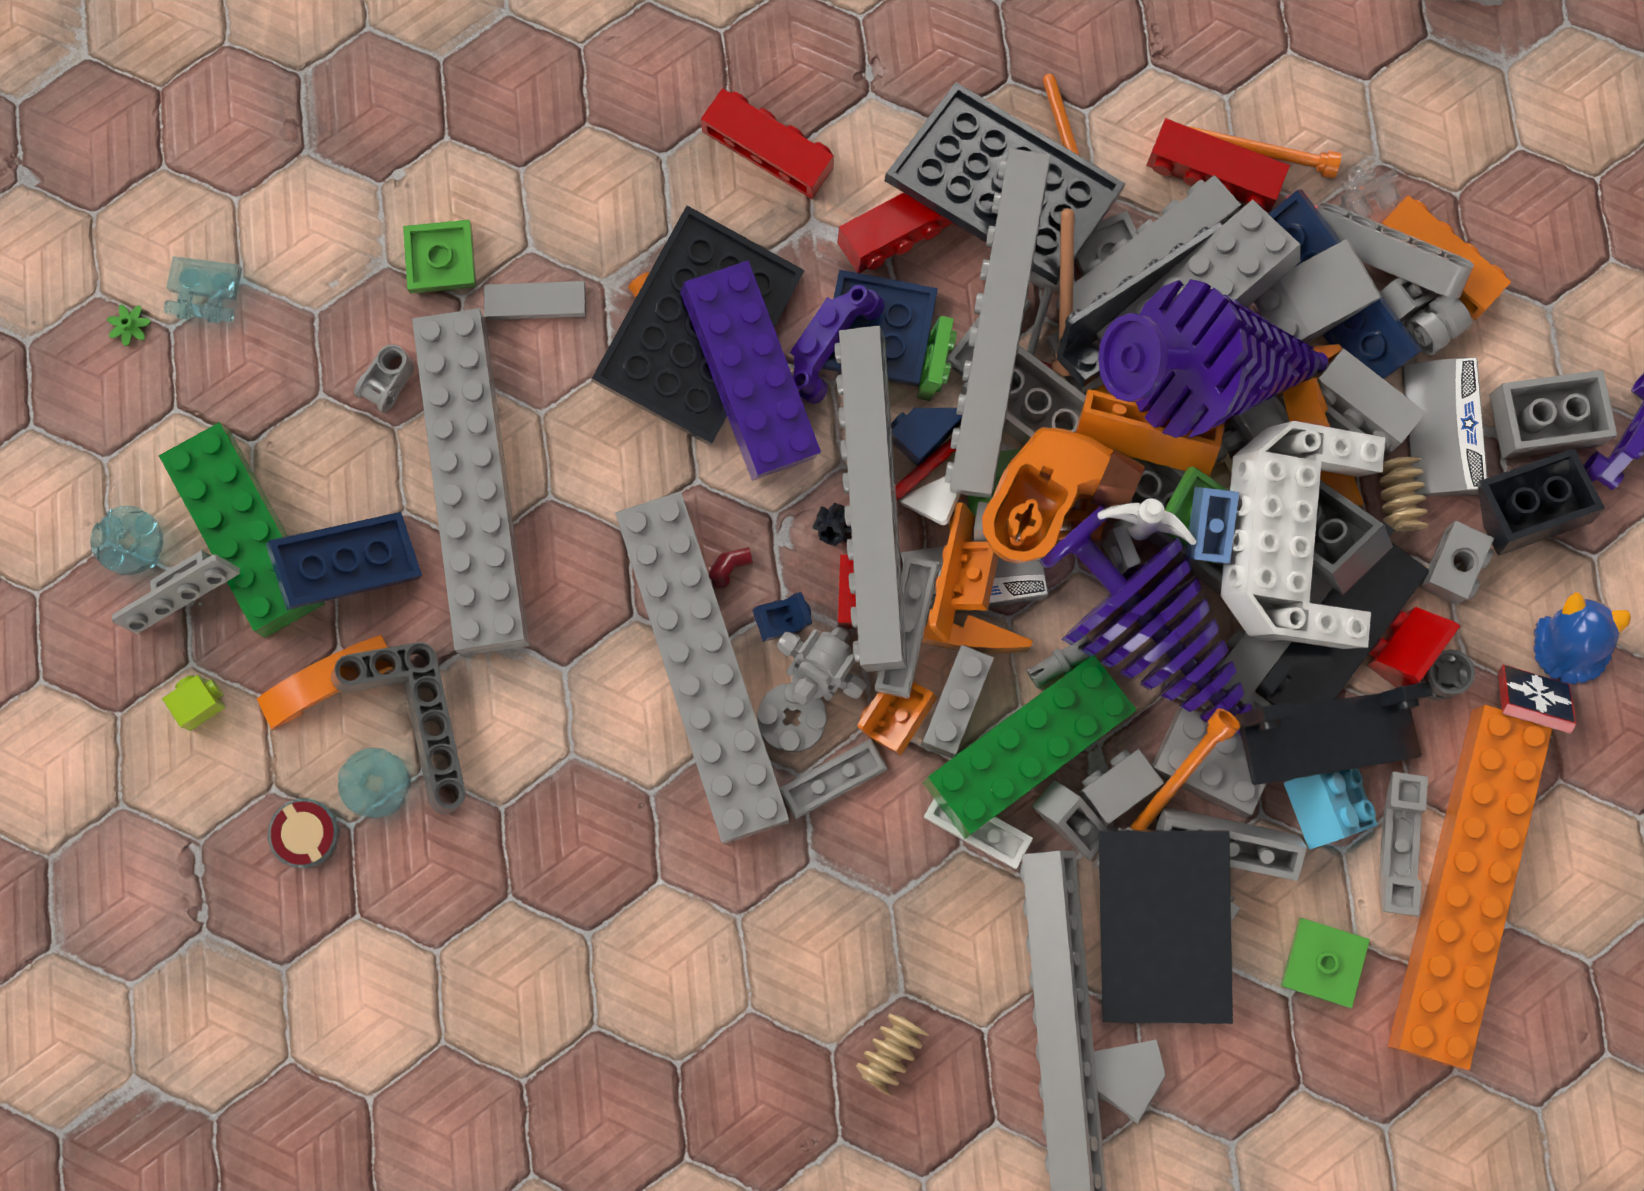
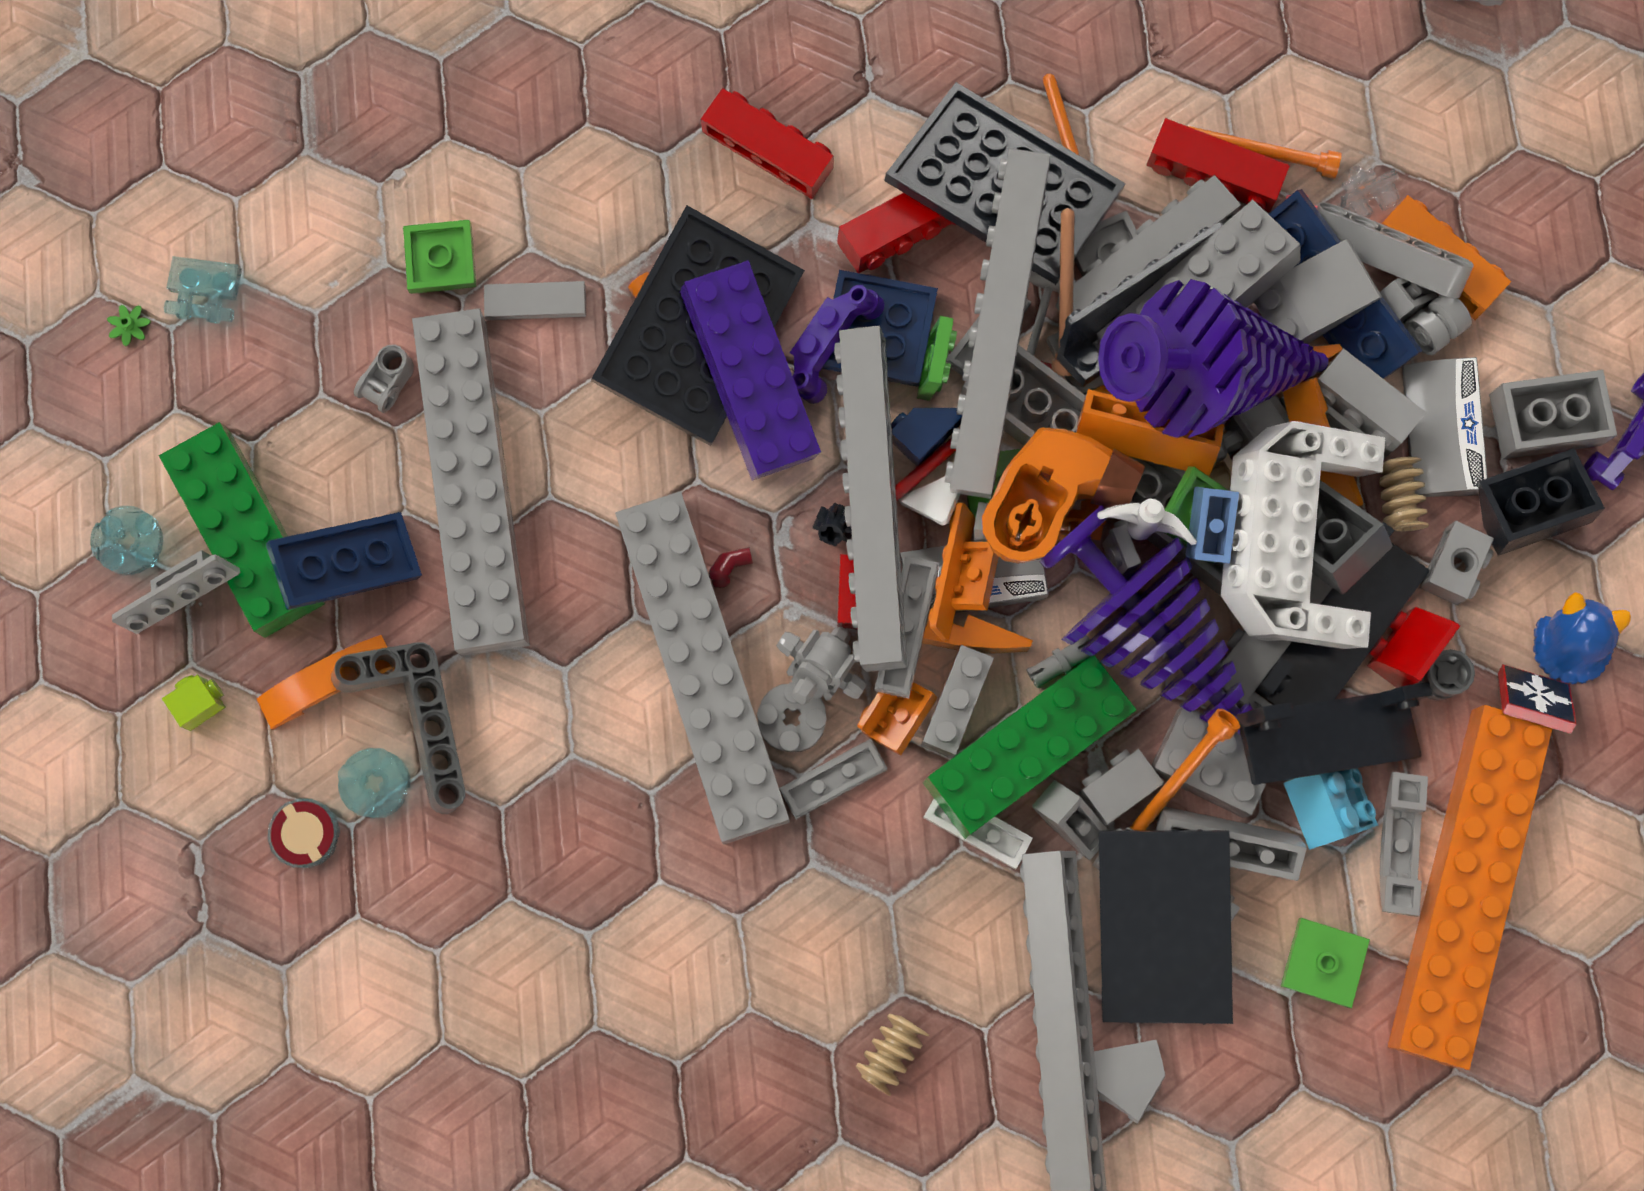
(782, 616): dark blue bracket -> none

